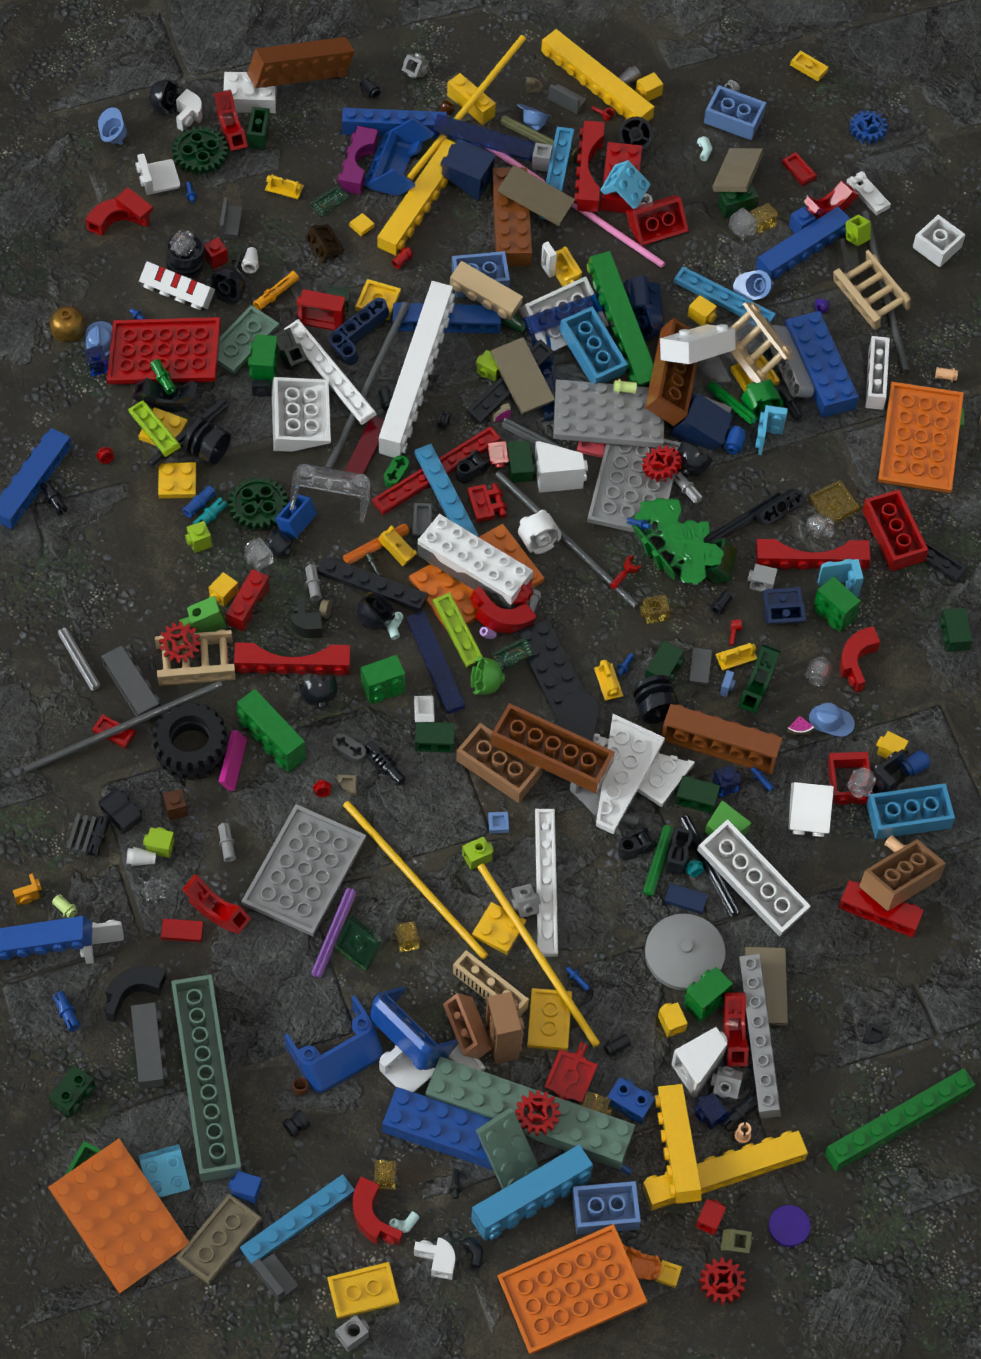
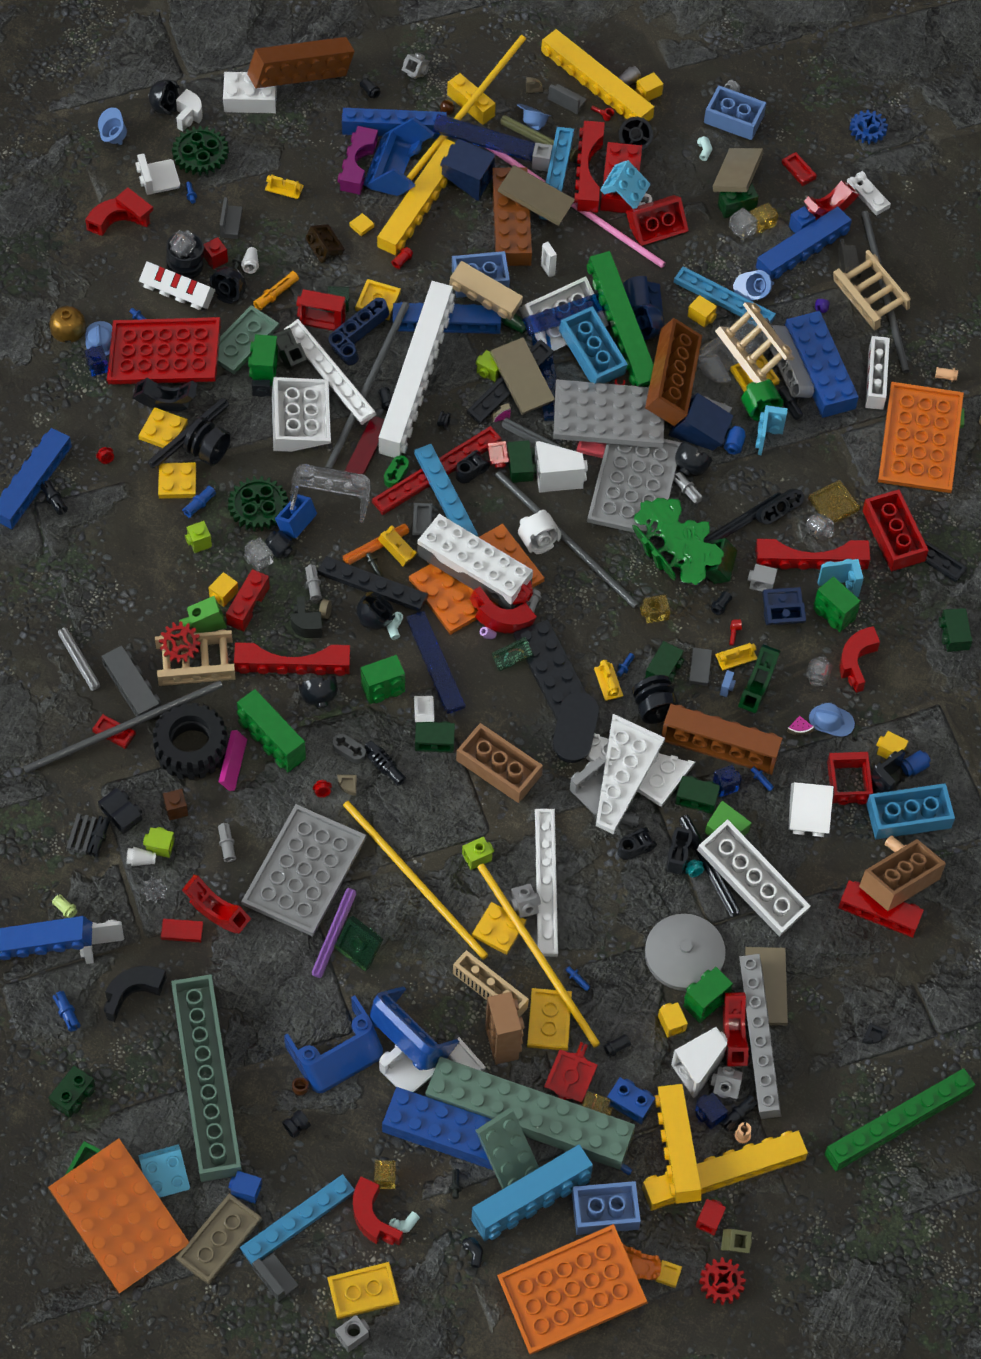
(28, 893): light orange bracket -> none
(147, 1045): dark grey brick -> none
(154, 428): lime tile -> none
(163, 376): green pin -> none
(211, 512): teal pin -> none
(229, 120): red arch -> none
(258, 127): dark green brick -> none
(329, 200): clear green tile -> none
(407, 936): clear yellow brick -> none
(441, 1254): white brick -> none
(457, 629): lime tile -> none
(467, 1026): nougat brick -> none
(481, 503): red plate -> none
(486, 676): bright green cylinder -> none
(498, 822): medium blue plate -> none
(542, 1122): red gear -> none
(552, 748): dark orange brick -> none
(566, 267): yellow hinge -> none
(623, 386): yellowish green pin -> none
(623, 574): red piece -> none
(641, 524): blue piece -> none
(658, 860): green axle -> none
(662, 463): red gear -> none
(686, 898): dark blue tile -> none
(697, 343): white brick -> none
(728, 399): green axle -> none
(789, 1226): dark purple tile -> none
(809, 66): yellow plate -> none
(858, 230): lime brick -> none
(861, 782): clear head -> none
(938, 240): white brick -> none

